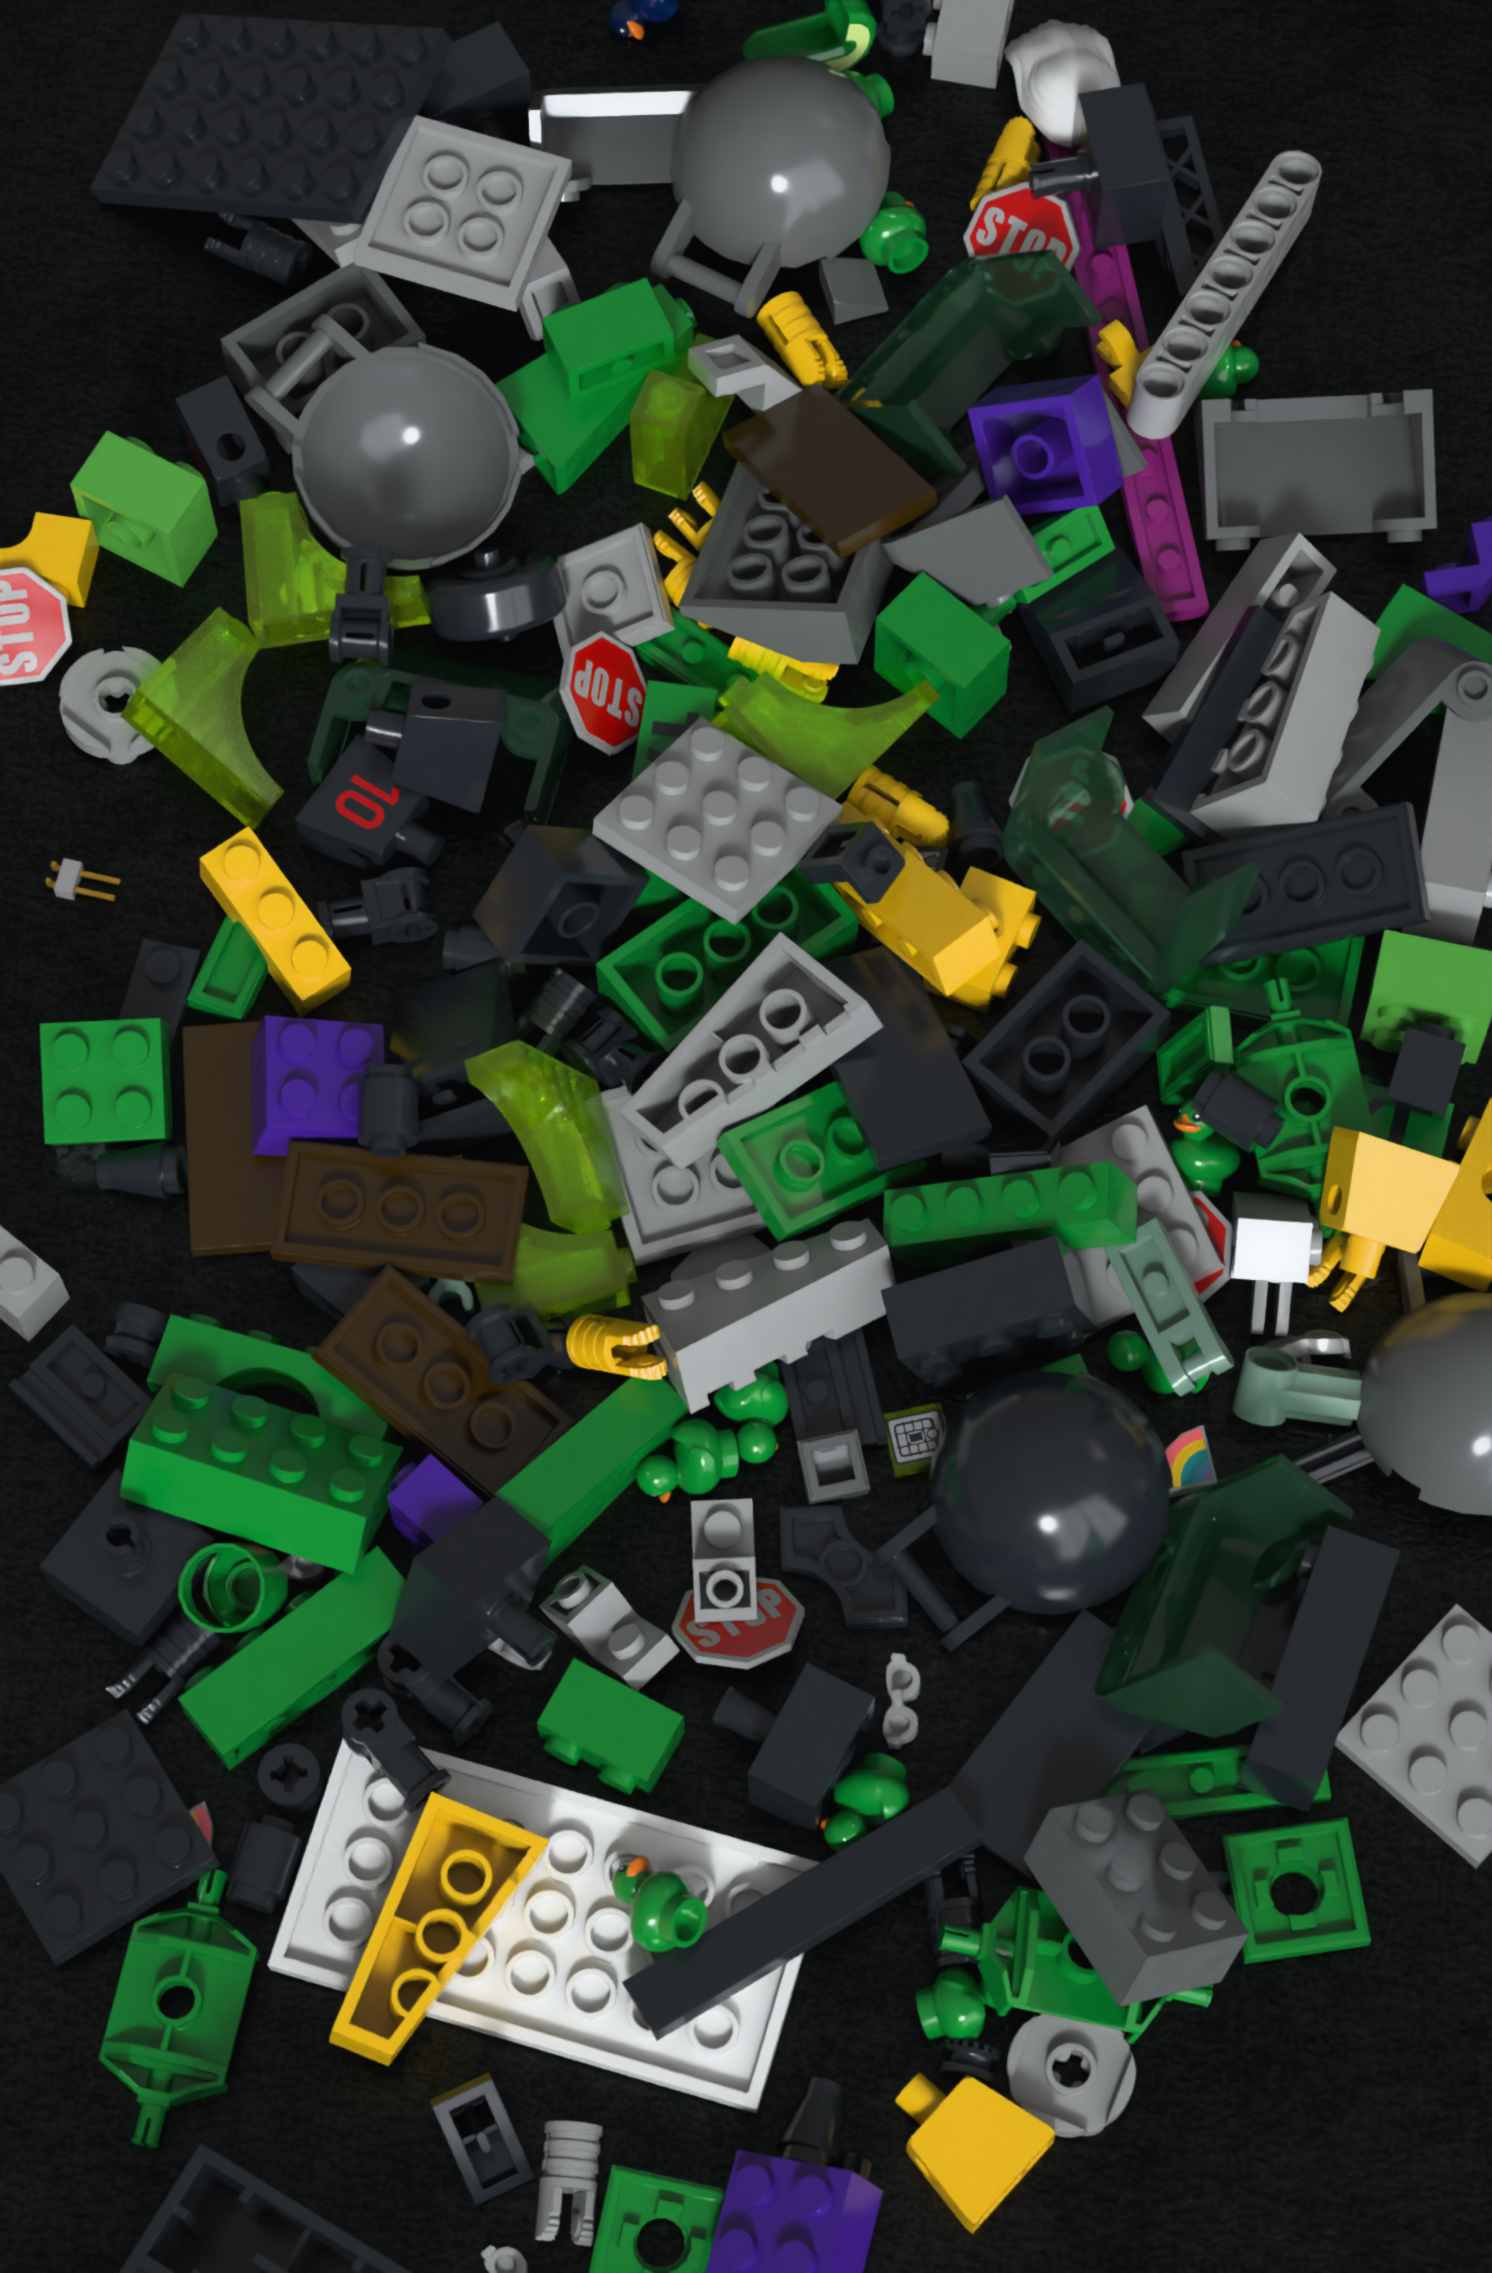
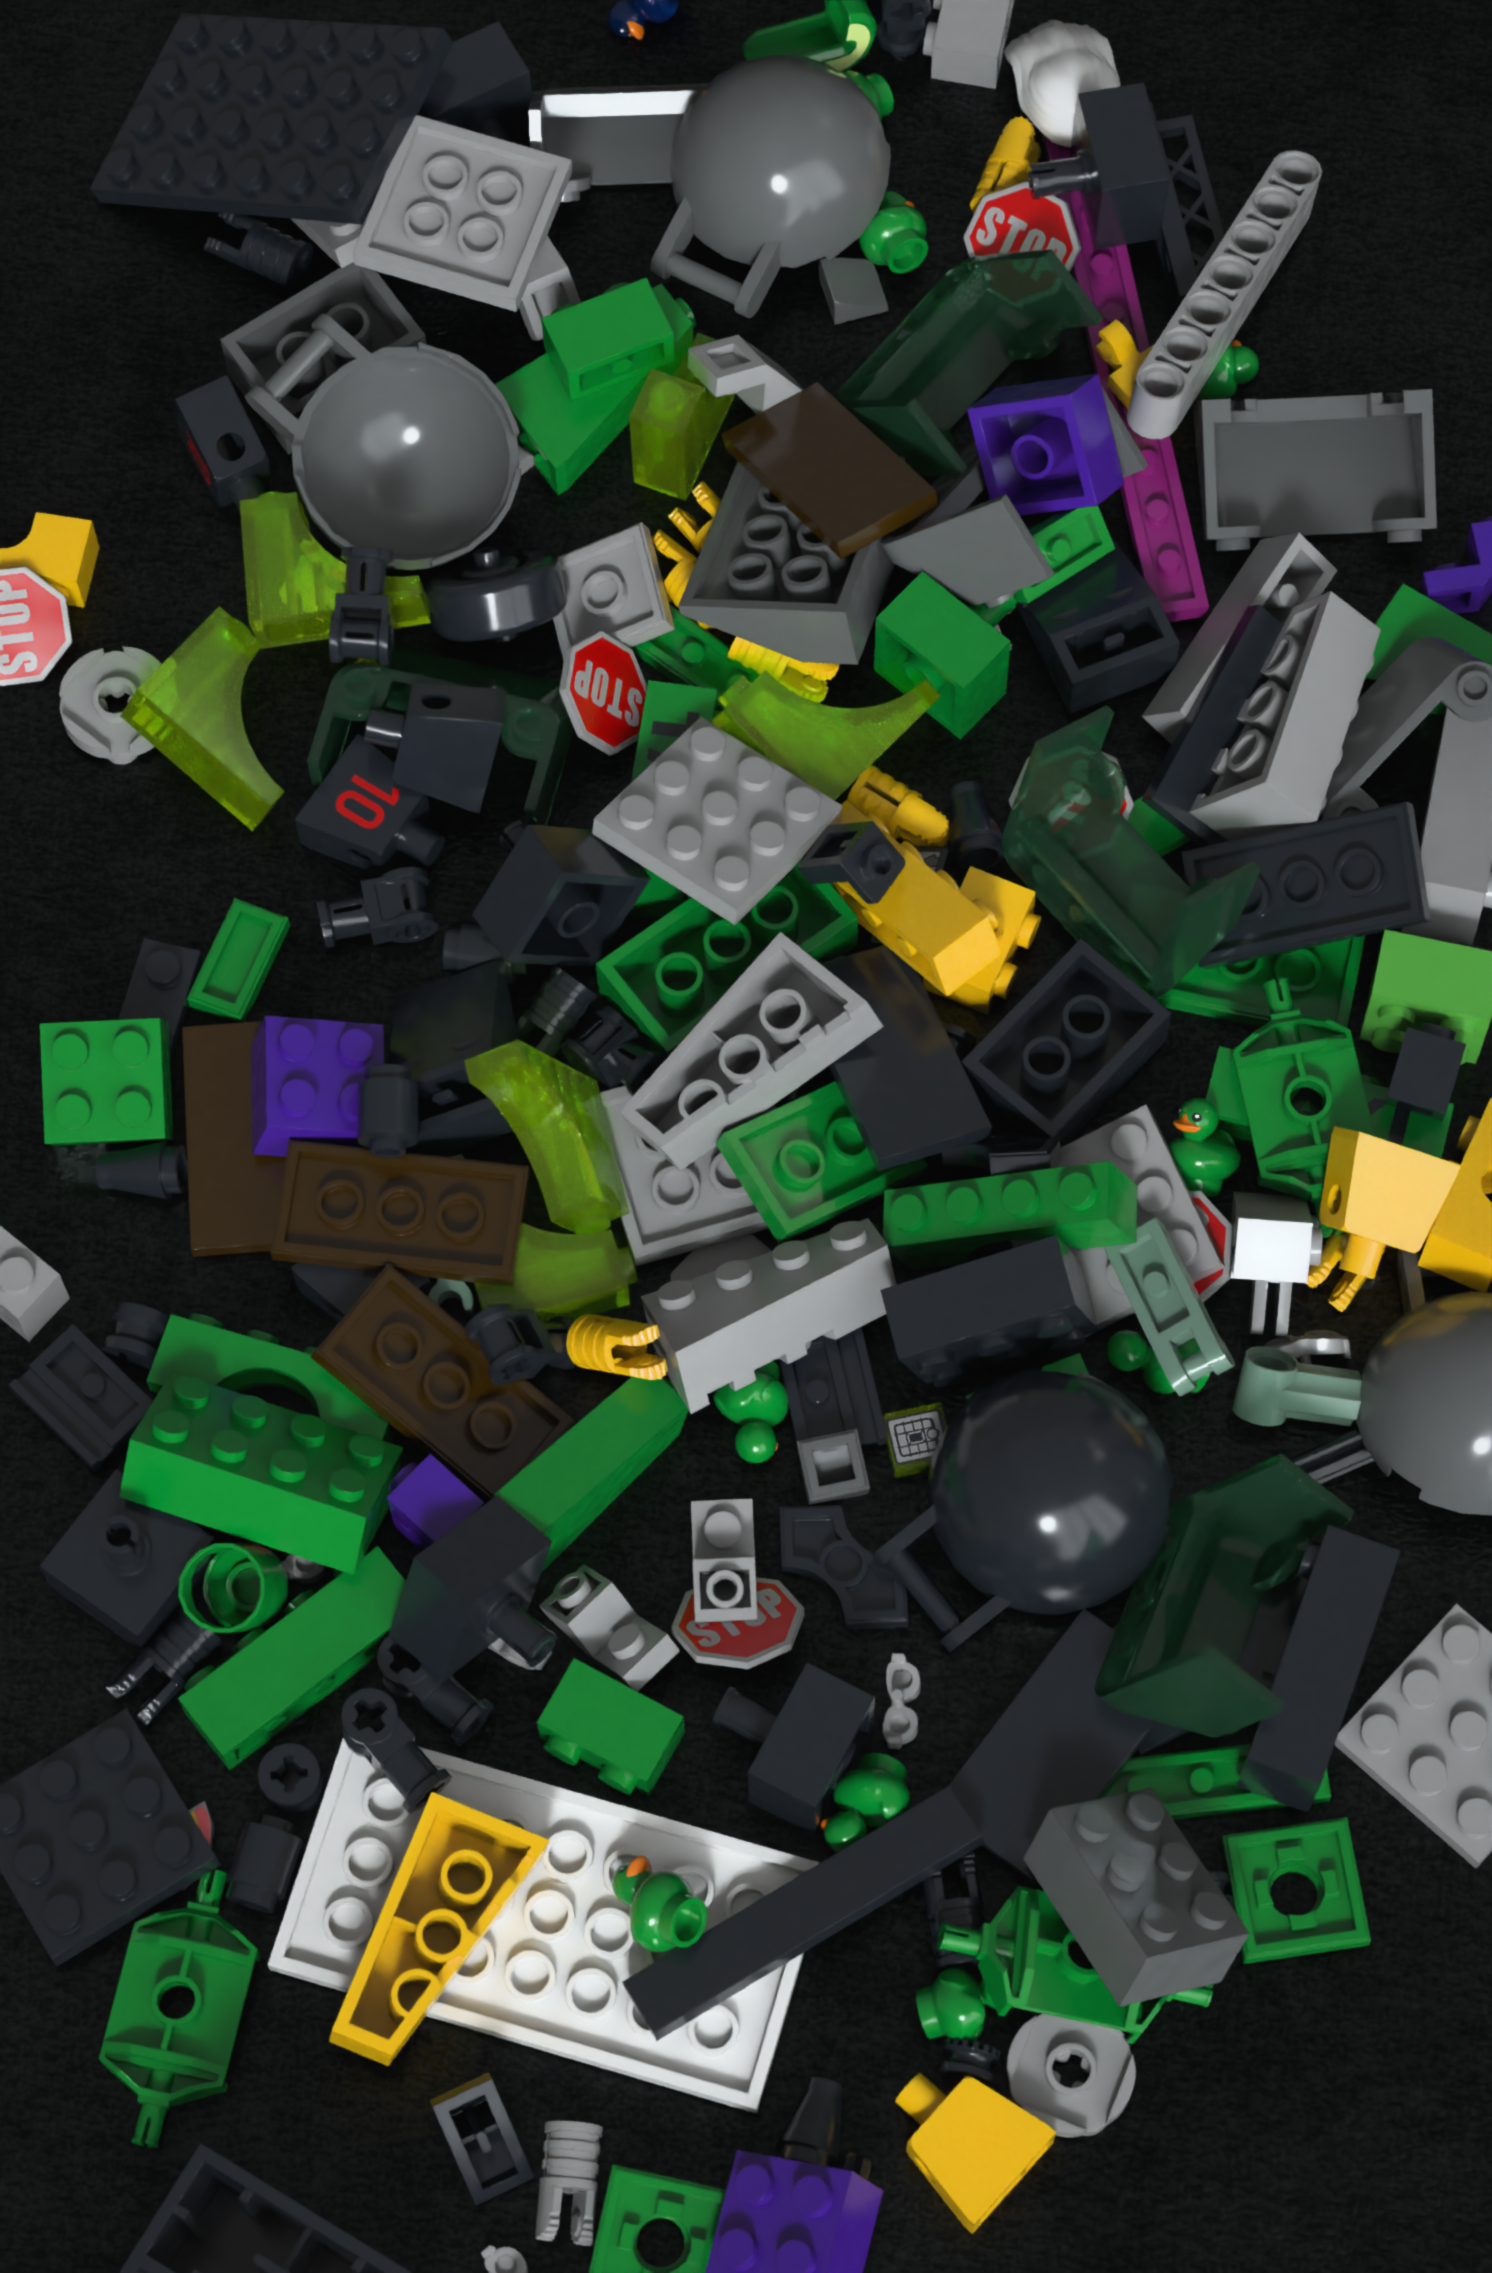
(69, 880): piece -> none
(146, 507): bright green brick -> none
(285, 930): yellow arch -> none
(699, 1462): green animal -> none
(801, 341): yellow hinge -> none
(1190, 1463): tile -> none
(1193, 1054): green tile -> none
(1239, 1110): black brick -> none

